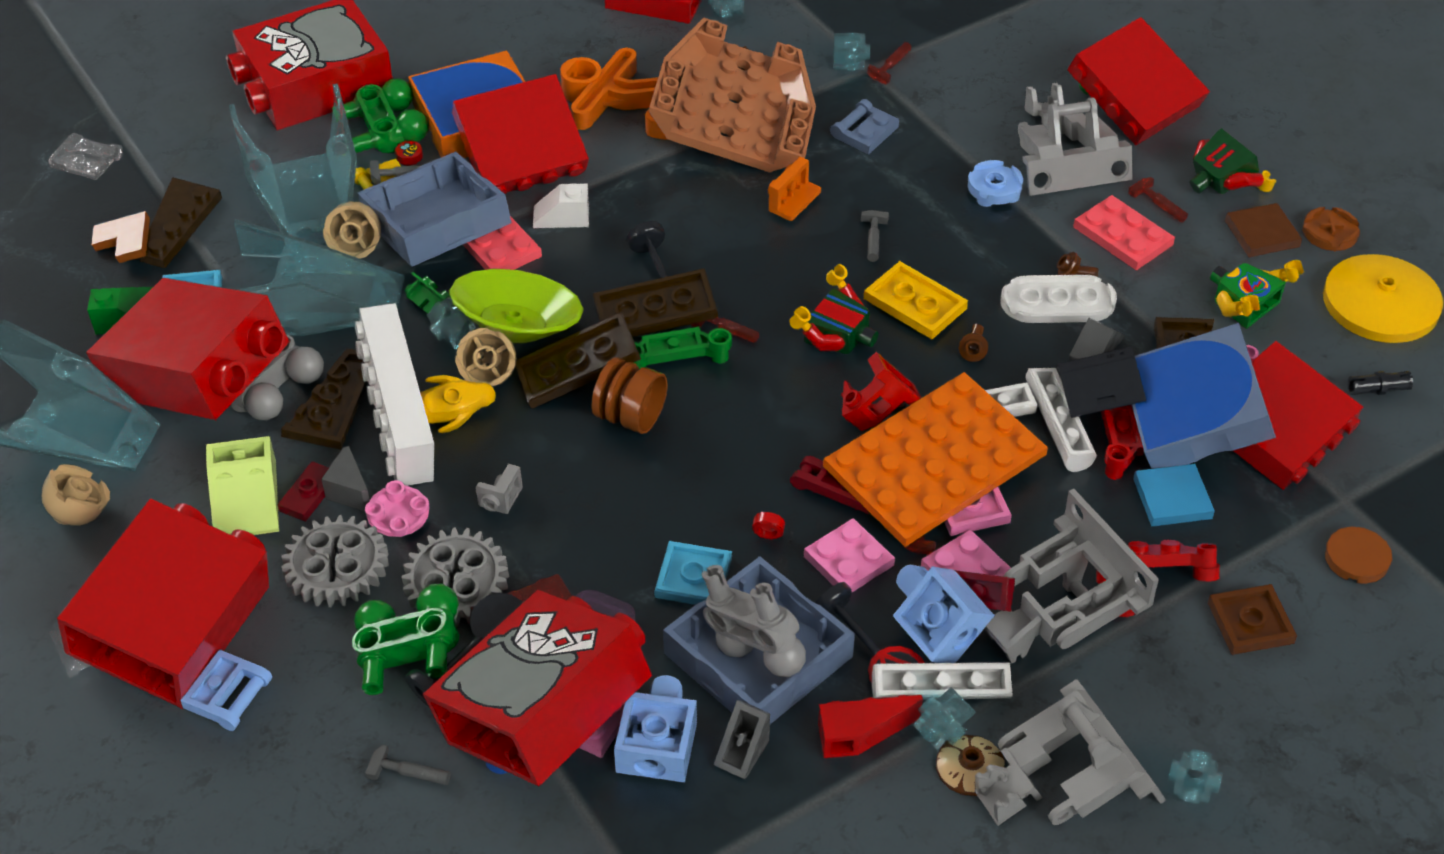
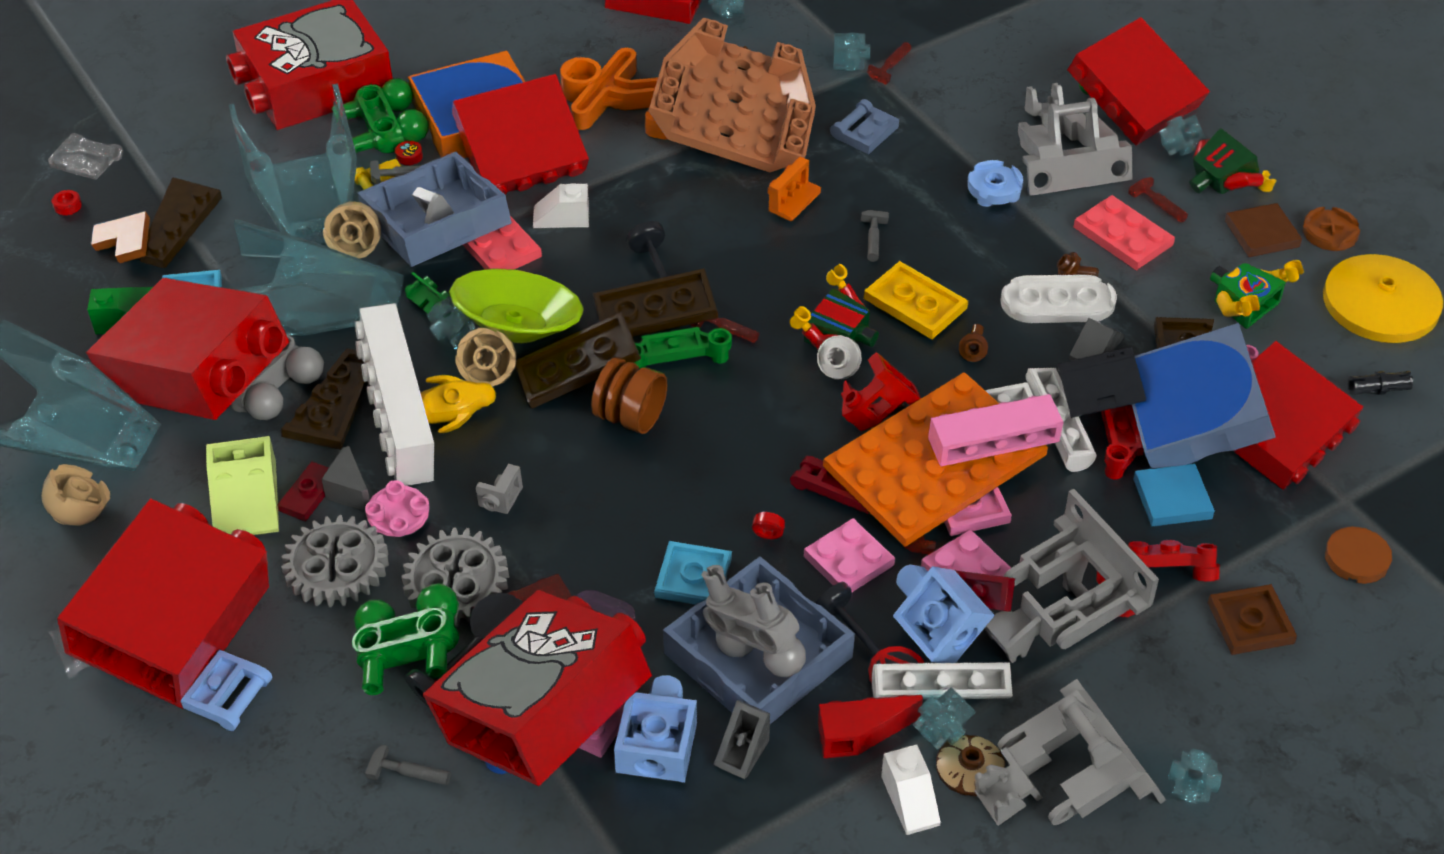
(66, 202): none -> red tile
(432, 204): none -> light grey tile
(839, 357): none -> white plate
(910, 789): none -> white slope
(995, 429): none -> bright pink brick
(1181, 135): none -> clear light blue brick

